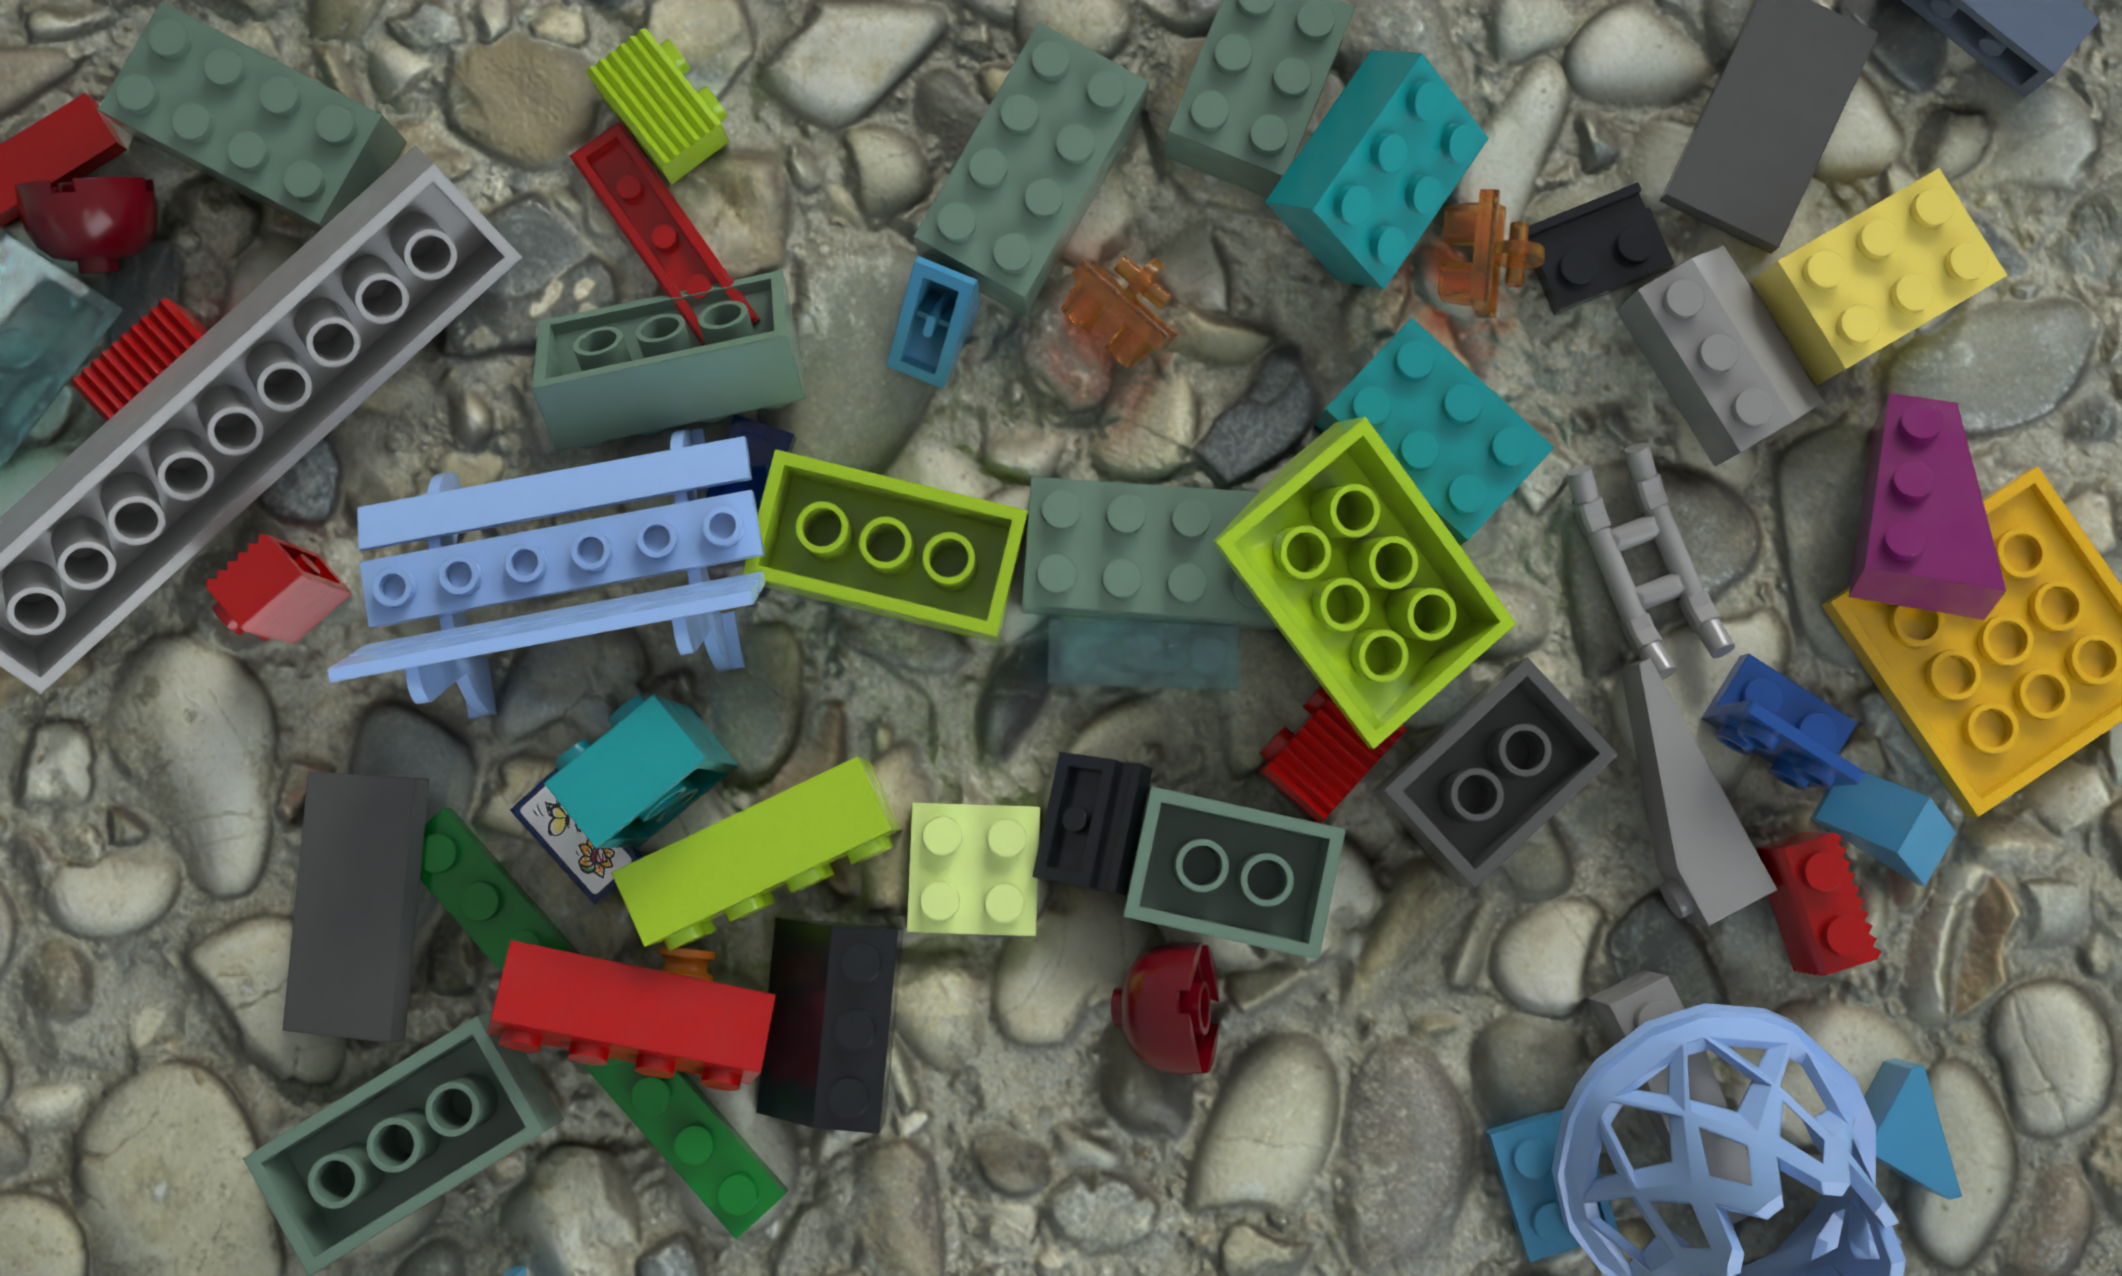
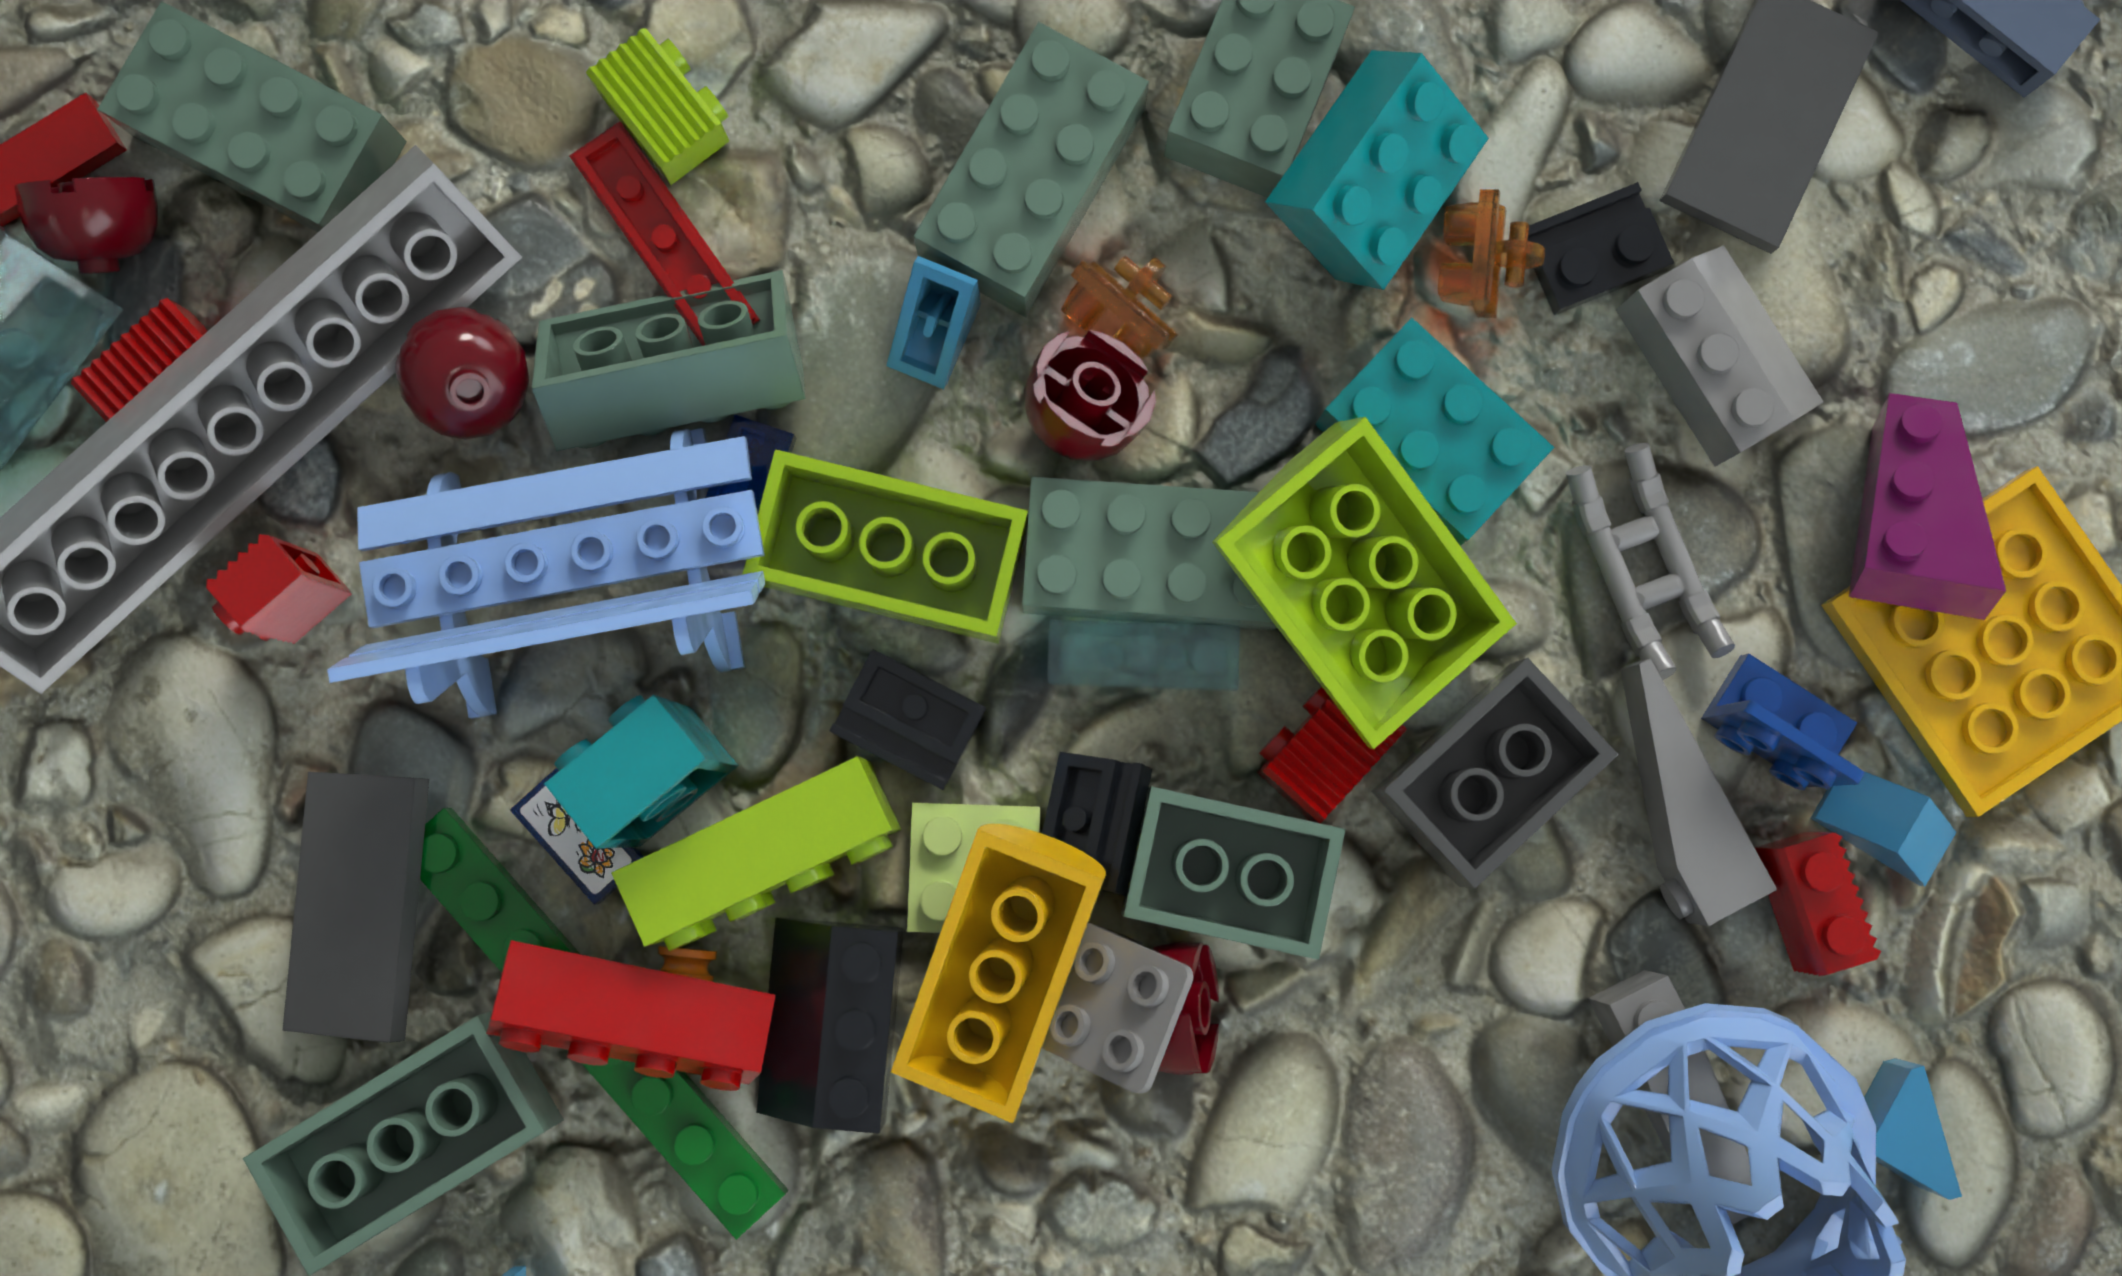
(462, 373): none -> dark red cylinder
(908, 719): none -> black plate
(999, 968): none -> yellow brick
(1087, 396): none -> dark red cylinder
(1118, 1009): none -> light grey bracket
(1524, 1161): dark azure plate -> none
(1878, 276): light yellow brick -> none

